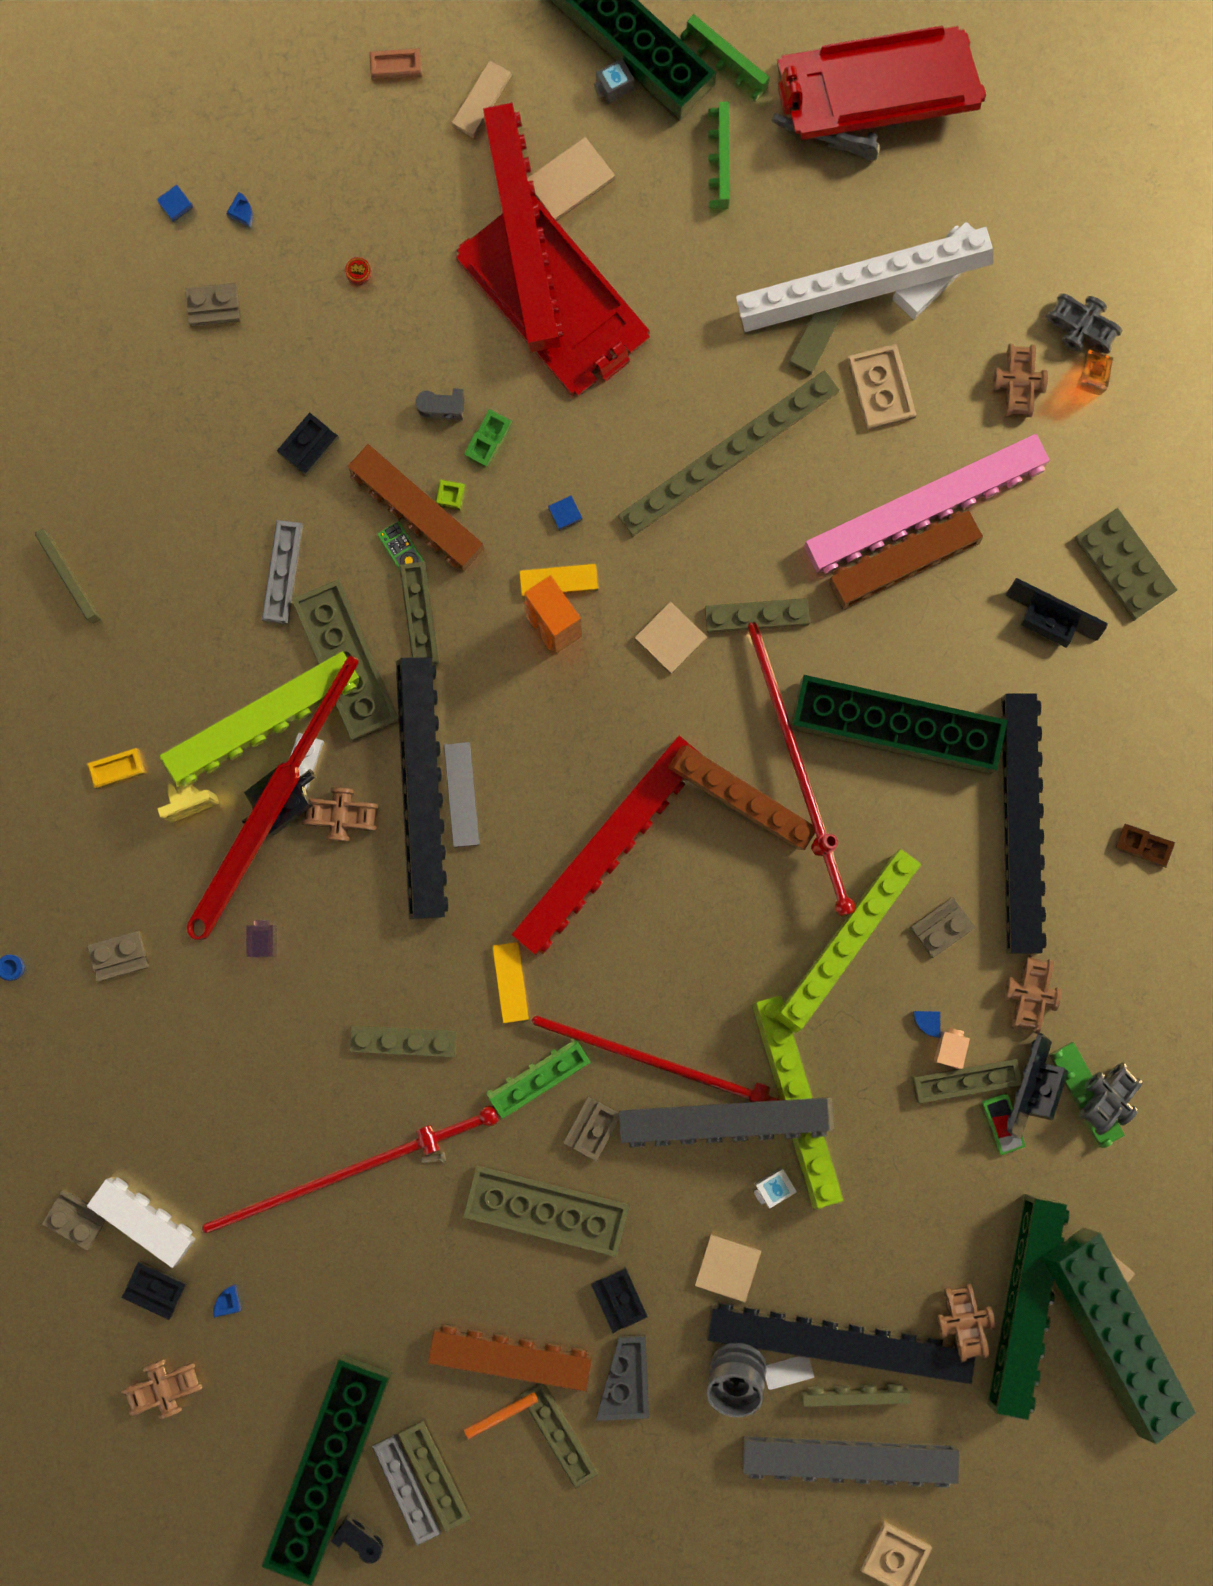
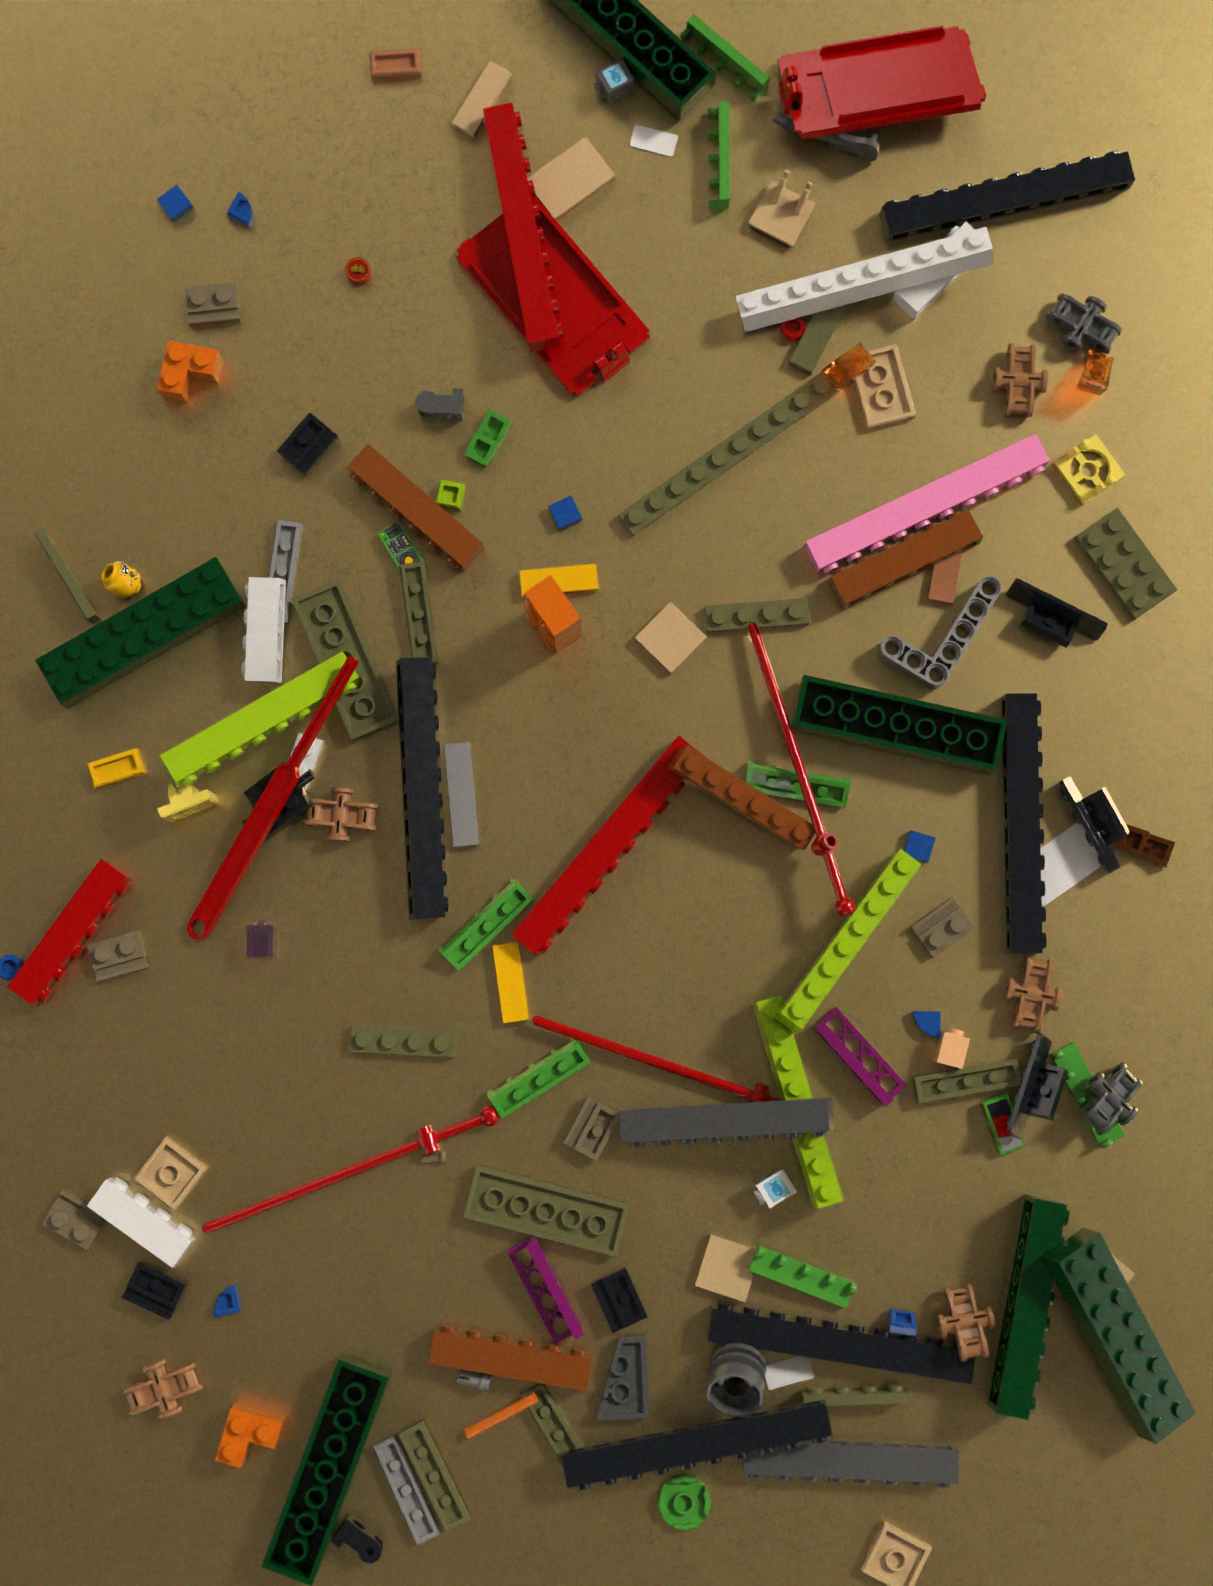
(69, 932): none -> red brick
(121, 580): none -> yellow head
(140, 633): none -> dark green brick
(170, 1173): none -> tan tile
(182, 365): none -> orange brick
(248, 1426): none -> orange brick
(264, 630): none -> white brick
(475, 1379): none -> light grey pin
(486, 925): none -> bright green hinge
(553, 1285): none -> magenta fence
(653, 140): none -> white sticker
(683, 1502): none -> bright green tile
(696, 1444): none -> black brick
(783, 212): none -> tan plate
(785, 784): none -> bright green hinge
(793, 329): none -> red tile
(801, 1276): none -> bright green hinge
(848, 367): none -> clear orange slope
(853, 1063): none -> magenta fence
(902, 1322): none -> blue tile
(919, 846): none -> blue tile
(944, 579): none -> nougat tile
(950, 641): none -> light grey beam
(1006, 196): none -> black brick
(1068, 861): none -> white sticker
(1093, 444): none -> light yellow piece
(1099, 819): none -> black bracket

